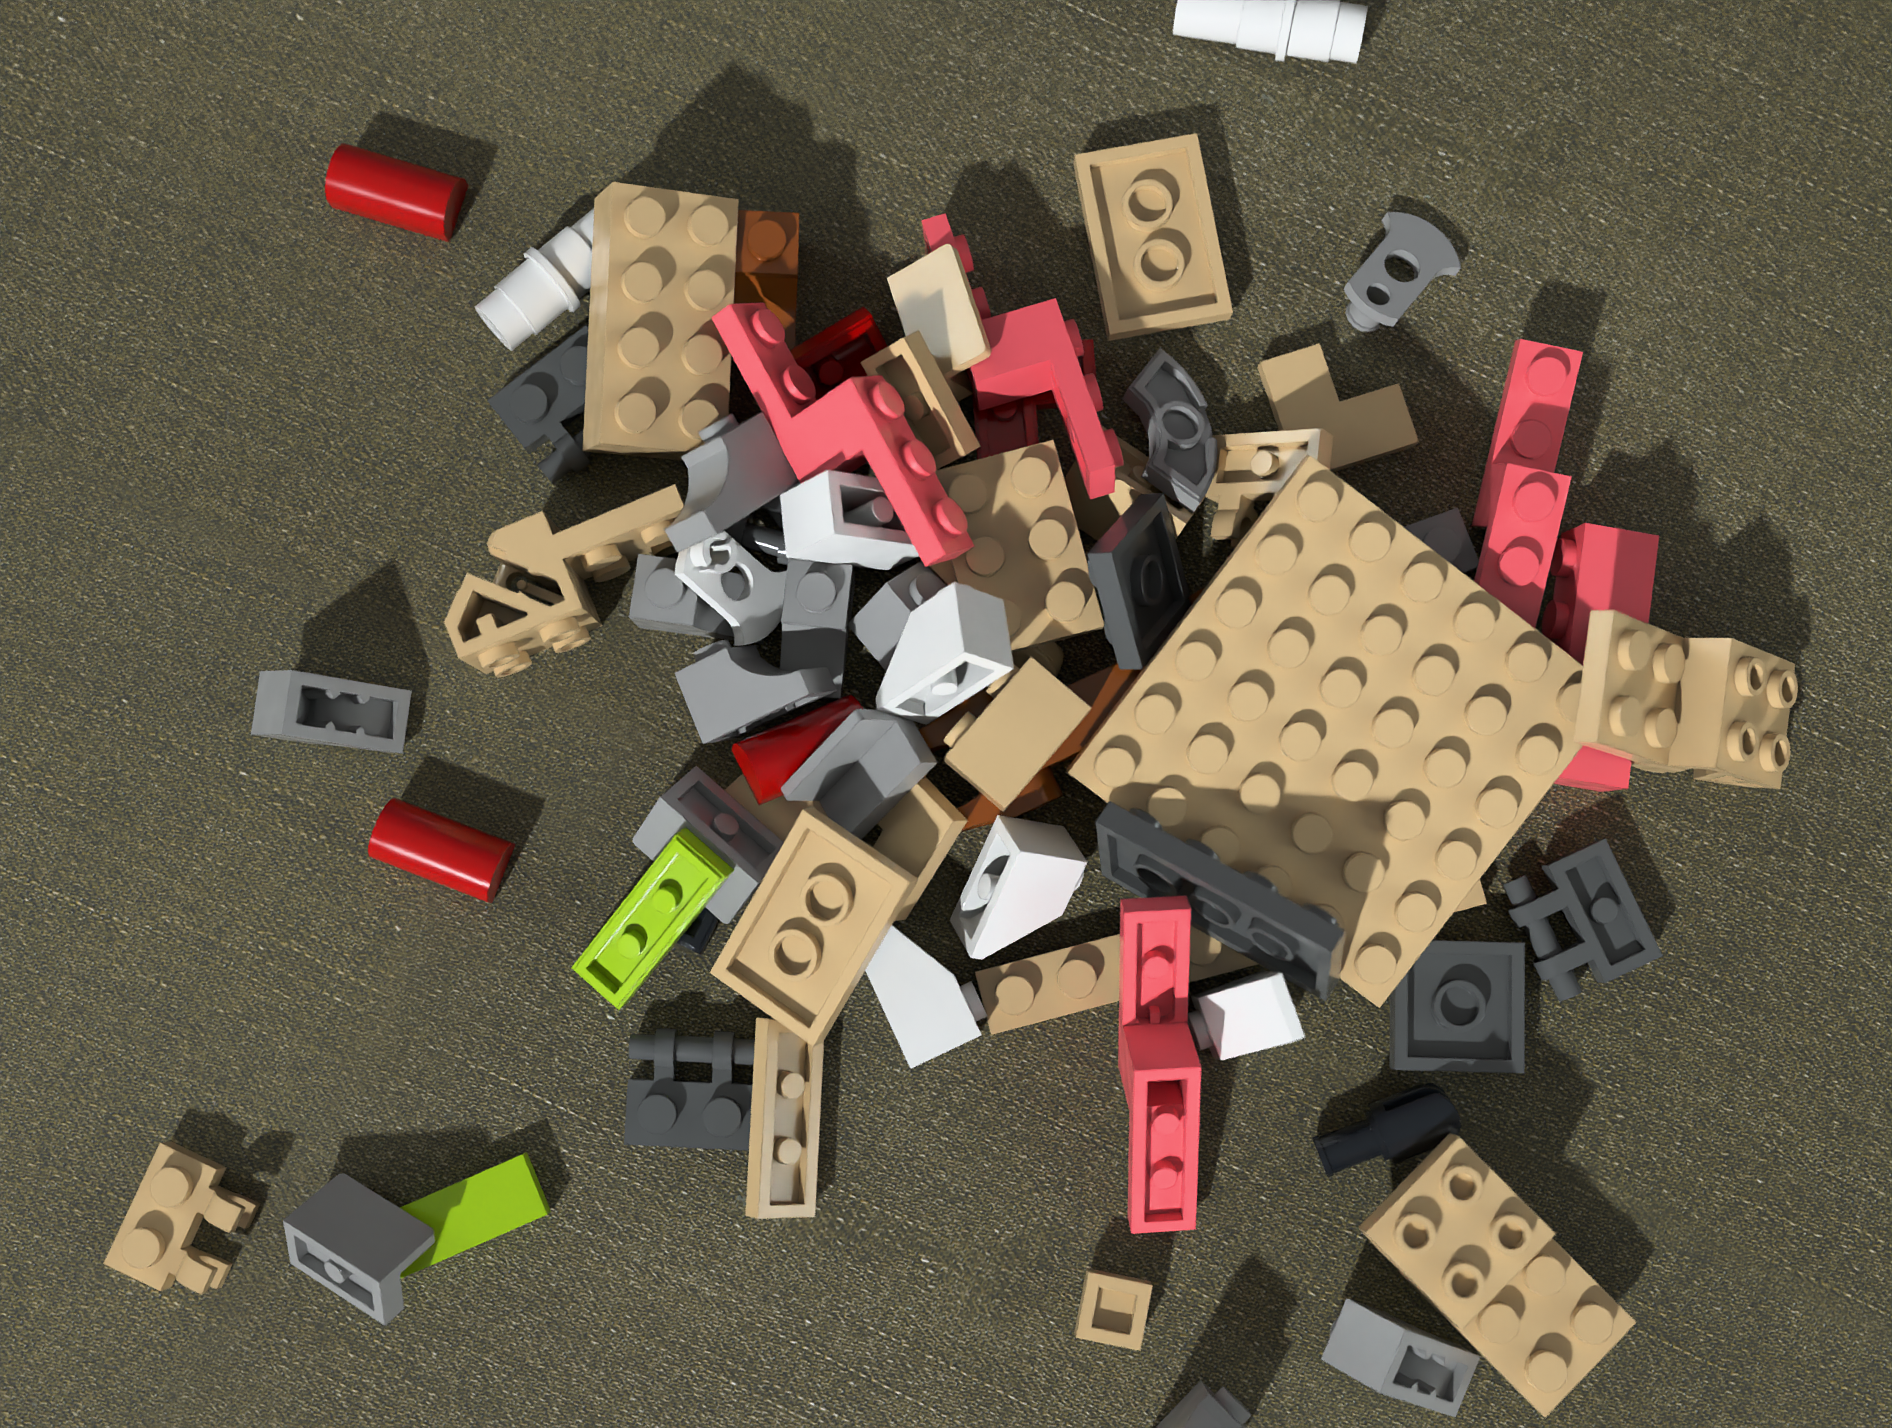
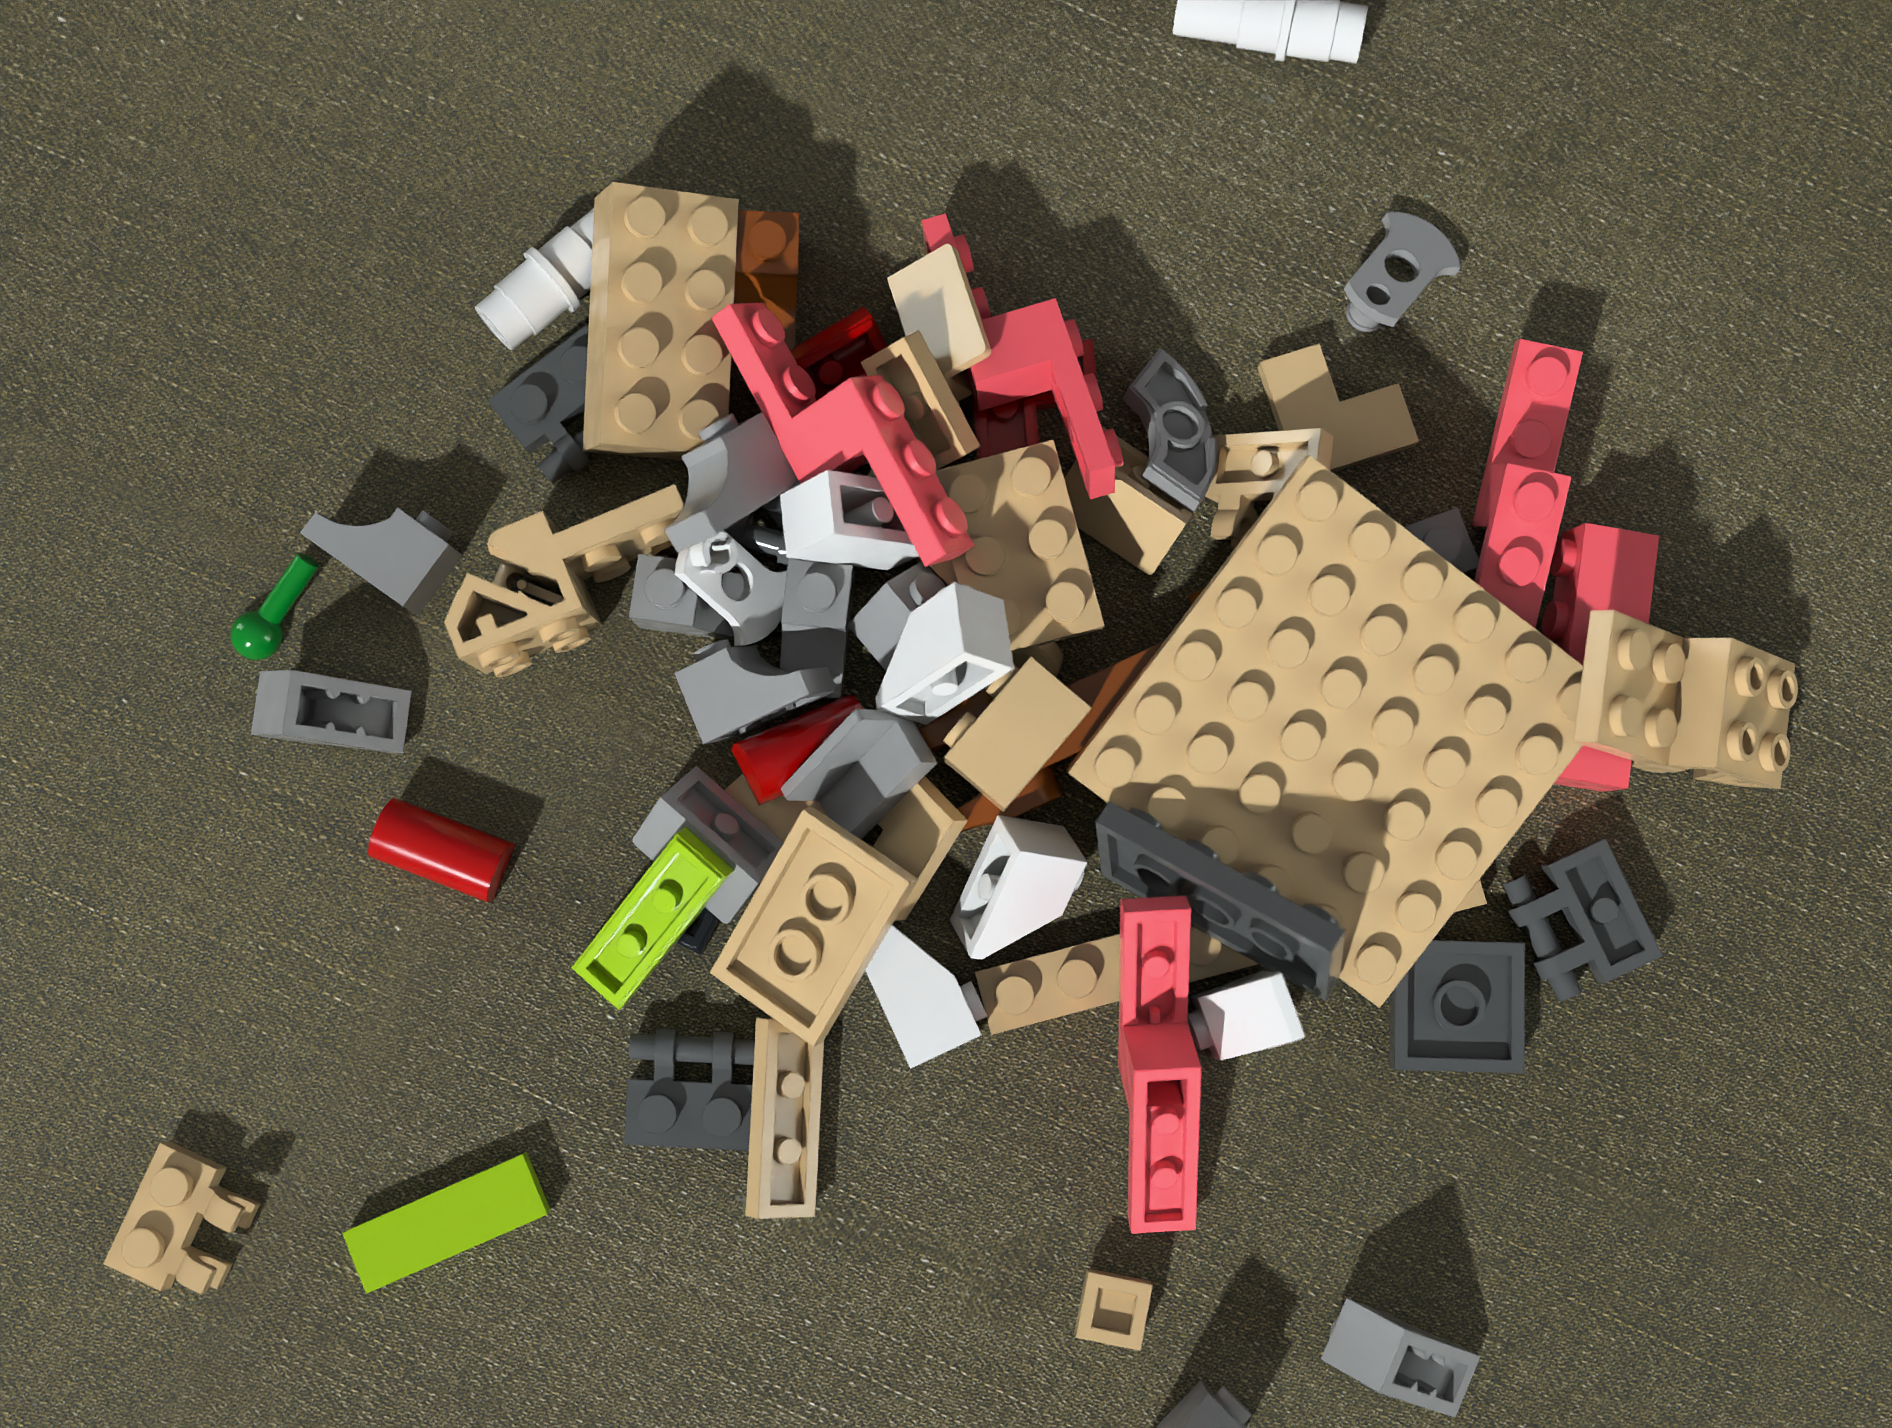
(259, 632): none -> green bar
(356, 1245): light grey panel -> none
(394, 191): red brick -> none
(397, 555): none -> light grey arch
(1139, 580): dark grey plate -> none
(1152, 237): tan plate -> none
(1393, 1127): black arm -> none
(1497, 1274): tan piece -> none

